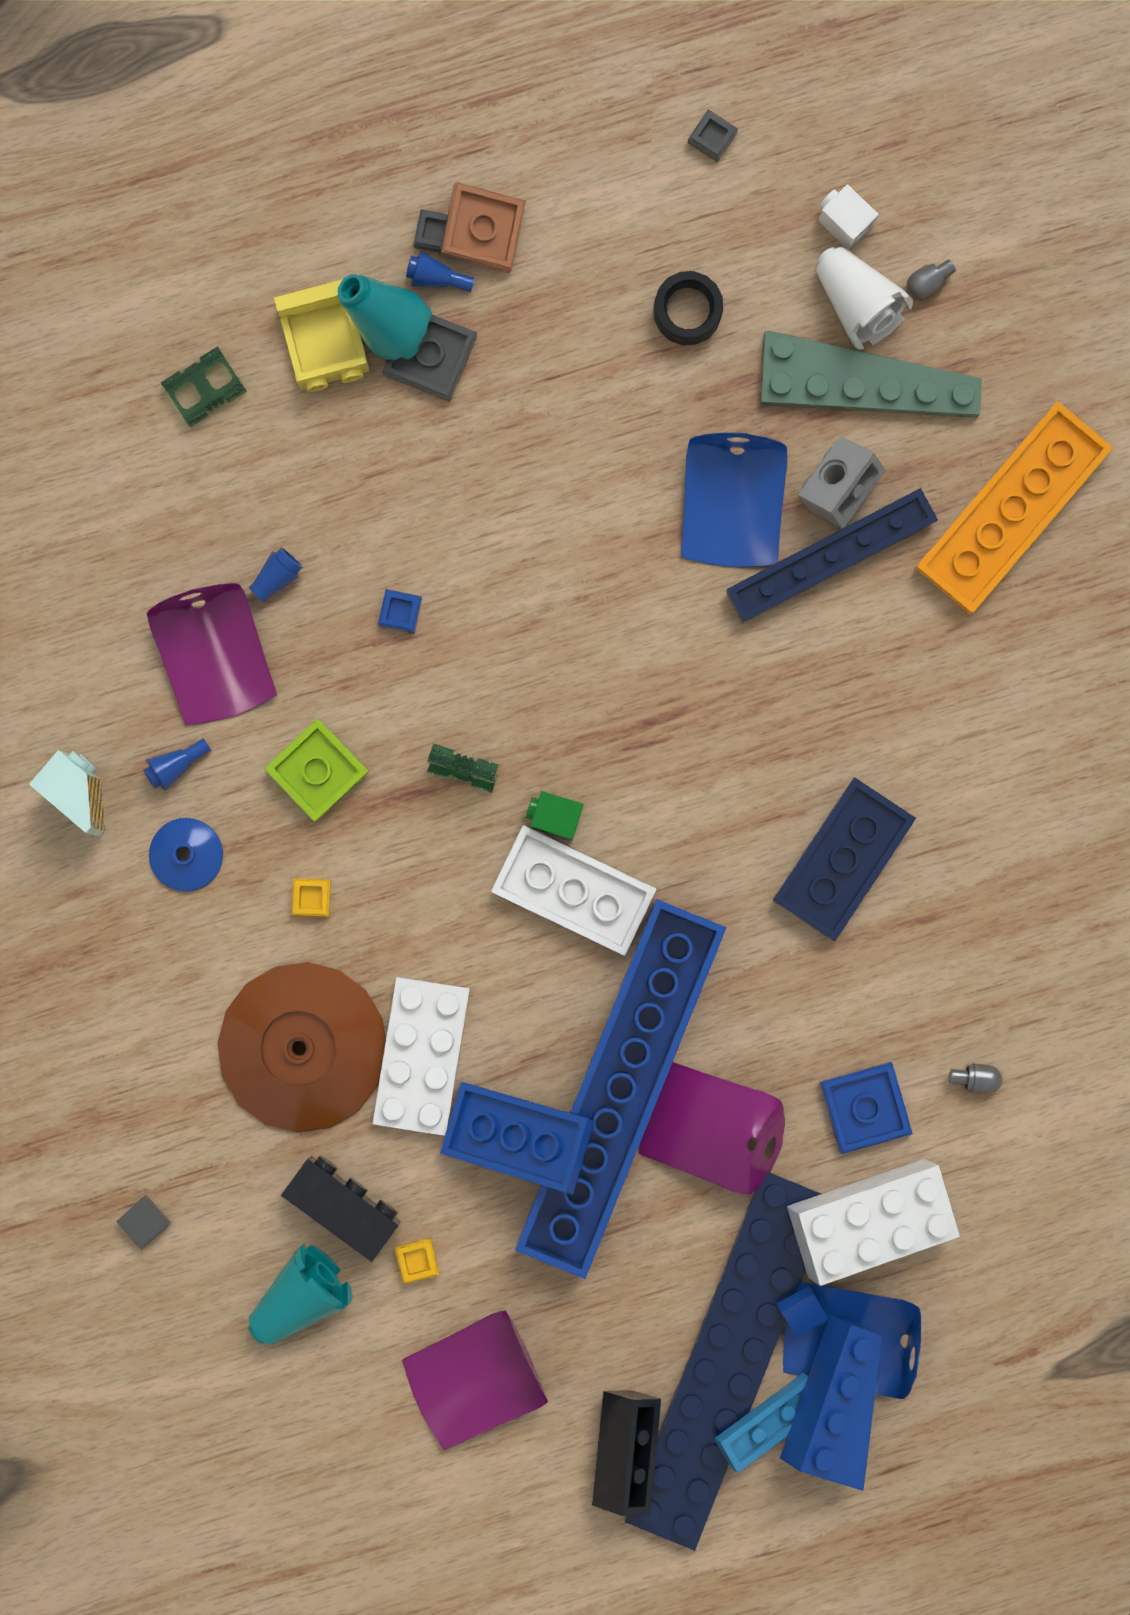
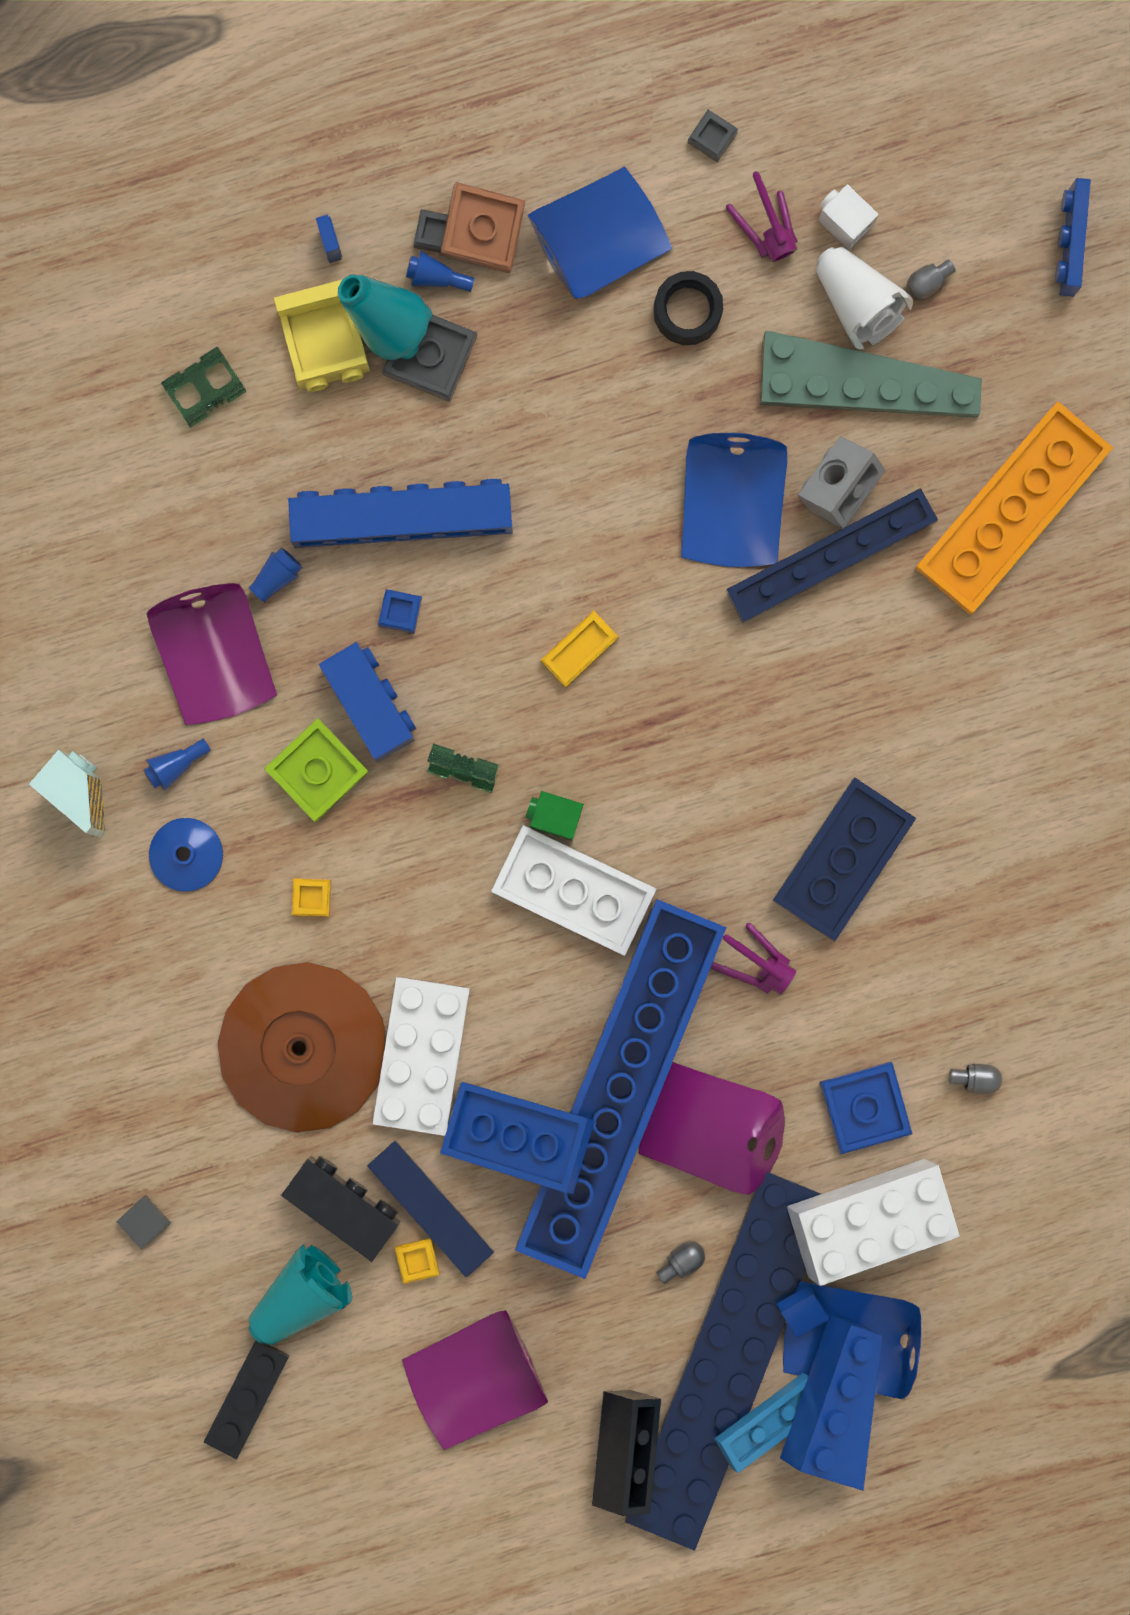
(246, 1399): none -> black plate
(329, 238): none -> blue tile
(368, 701): none -> blue brick
(400, 515): none -> blue brick
(430, 1208): none -> dark blue tile
(579, 649): none -> yellow tile
(599, 233): none -> blue piece
(682, 1261): none -> flat silver cylinder
(775, 973): none -> magenta plant
(780, 238): none -> magenta plant
(1073, 237): none -> blue plate

